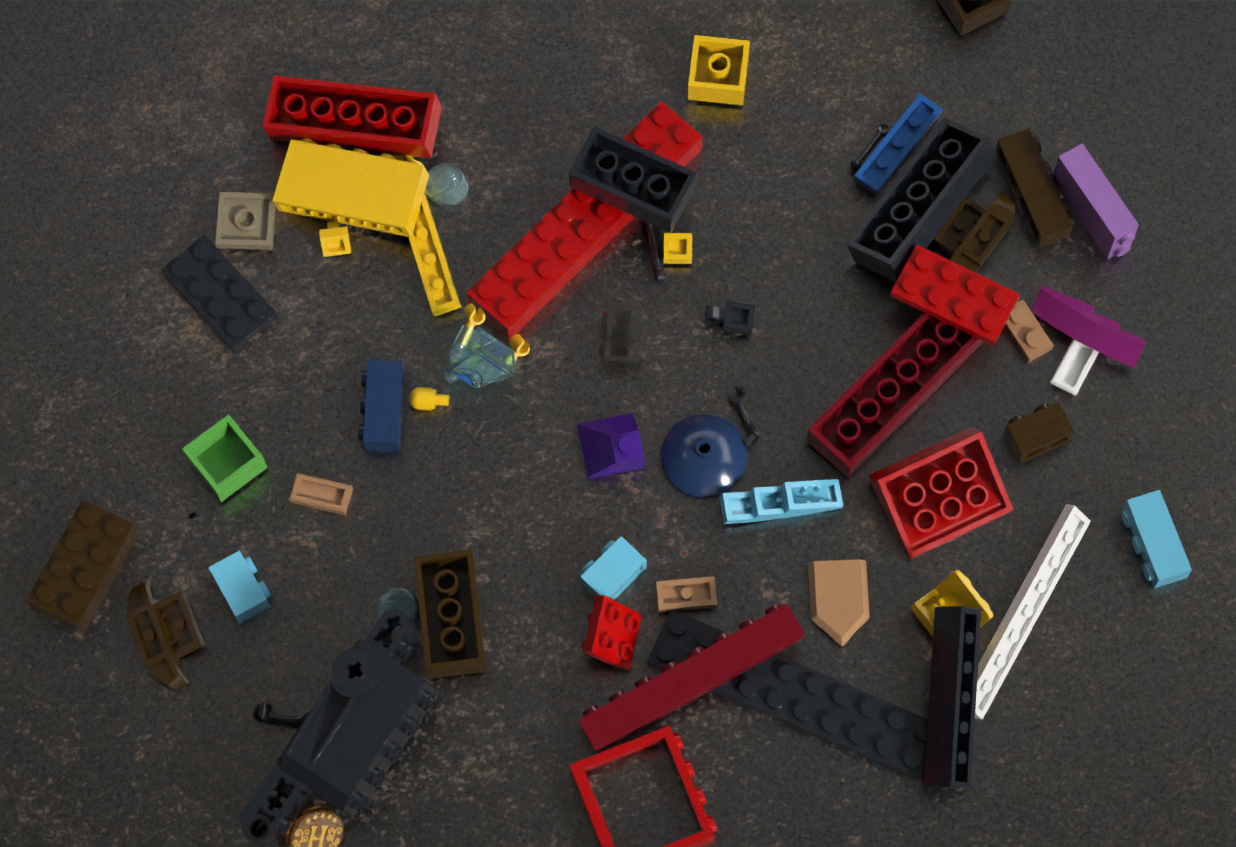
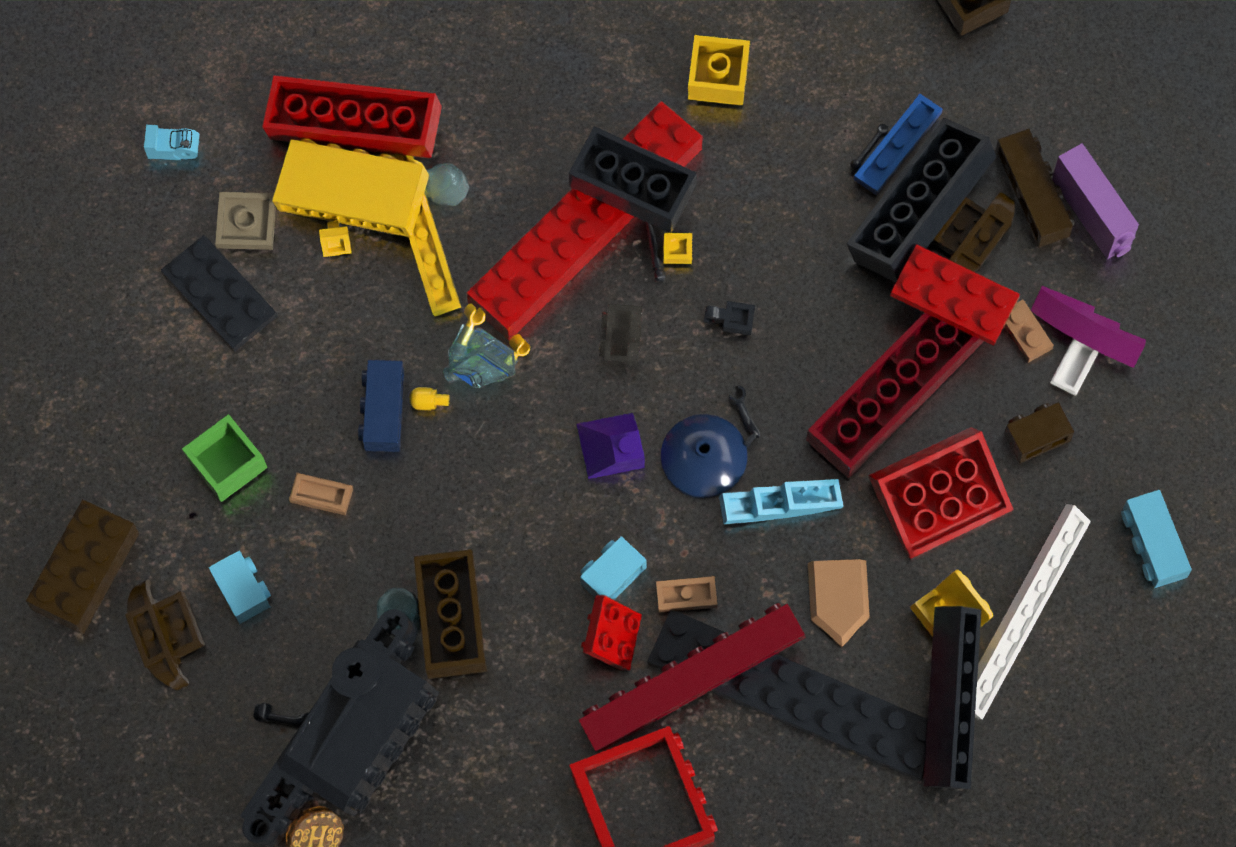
(170, 143): none -> medium azure leg

